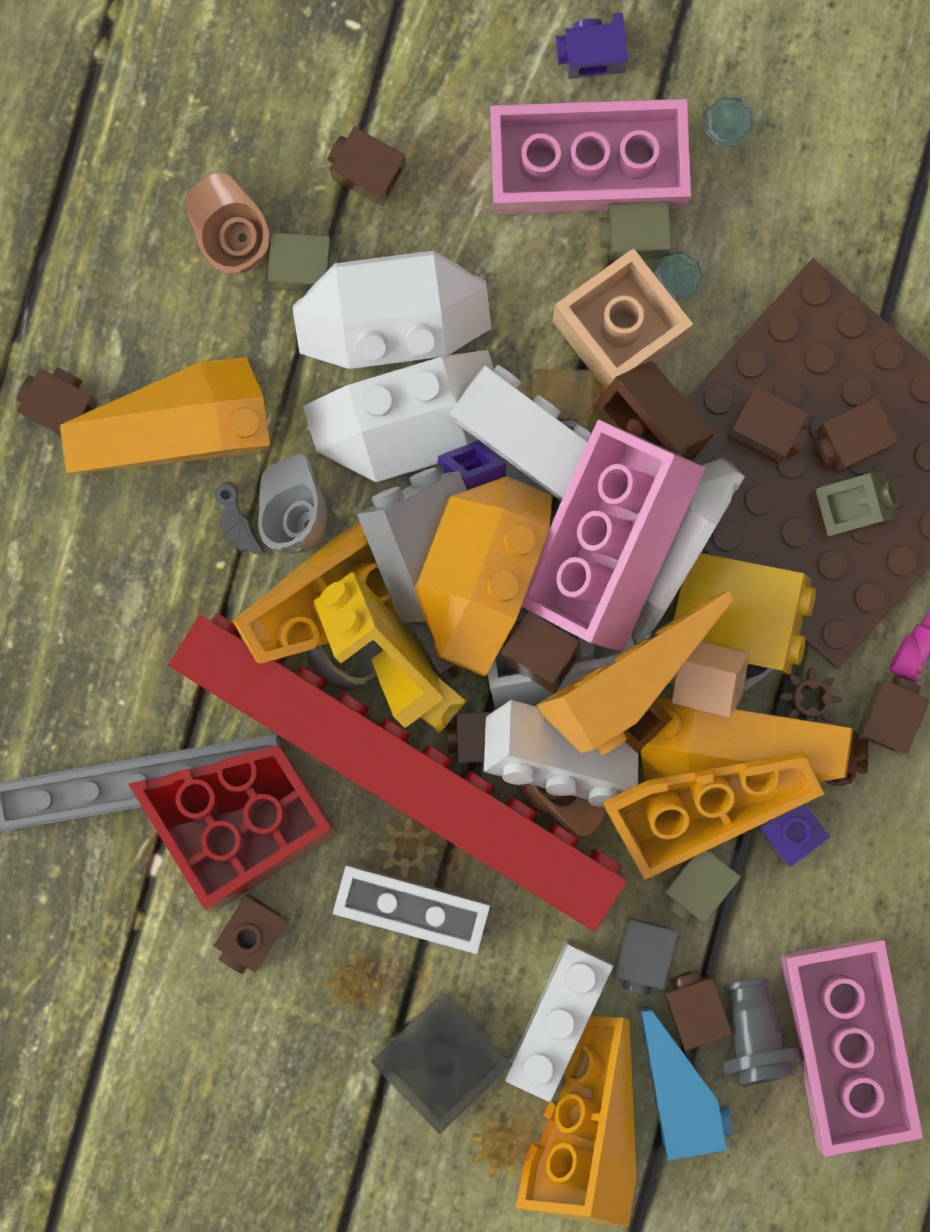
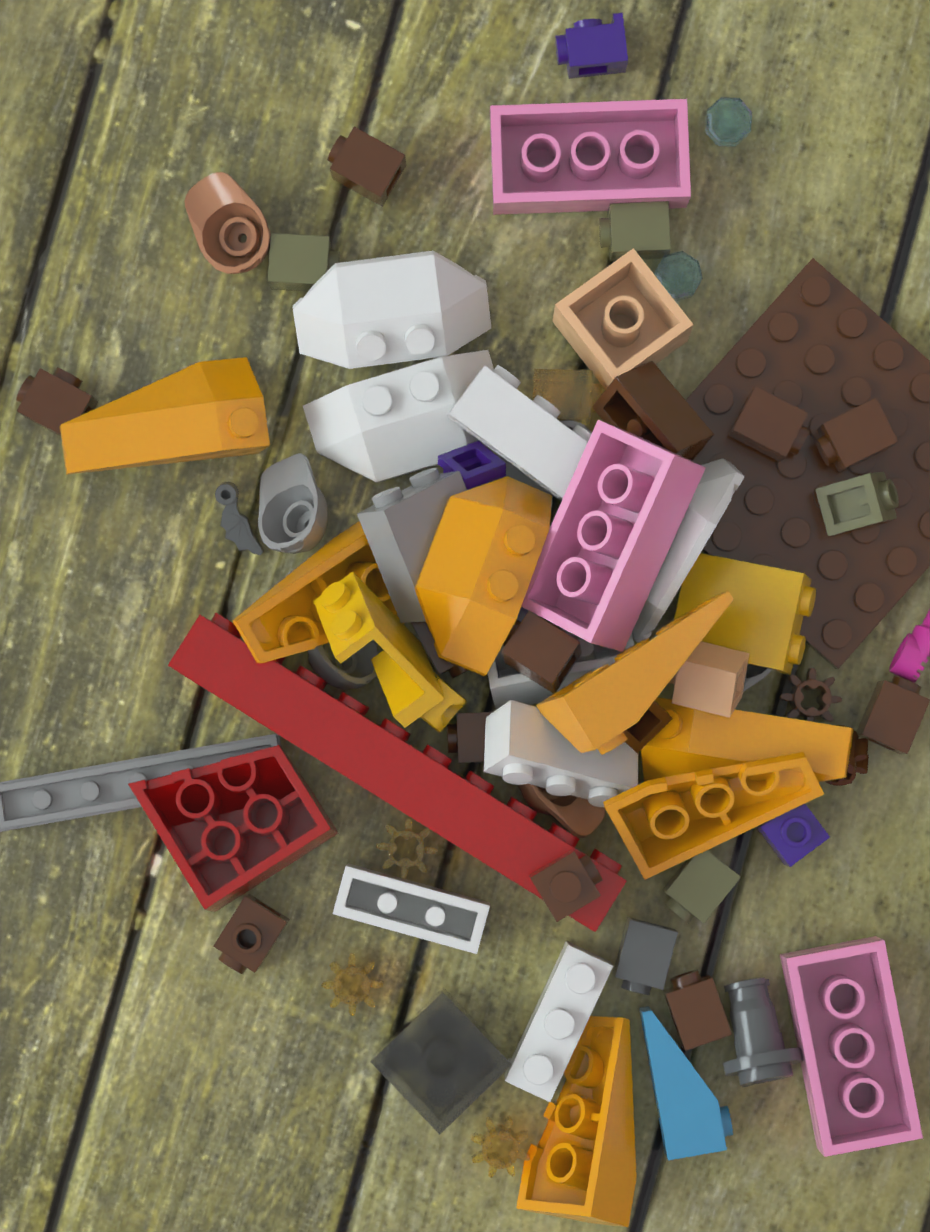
(567, 884): none -> reddish brown brick

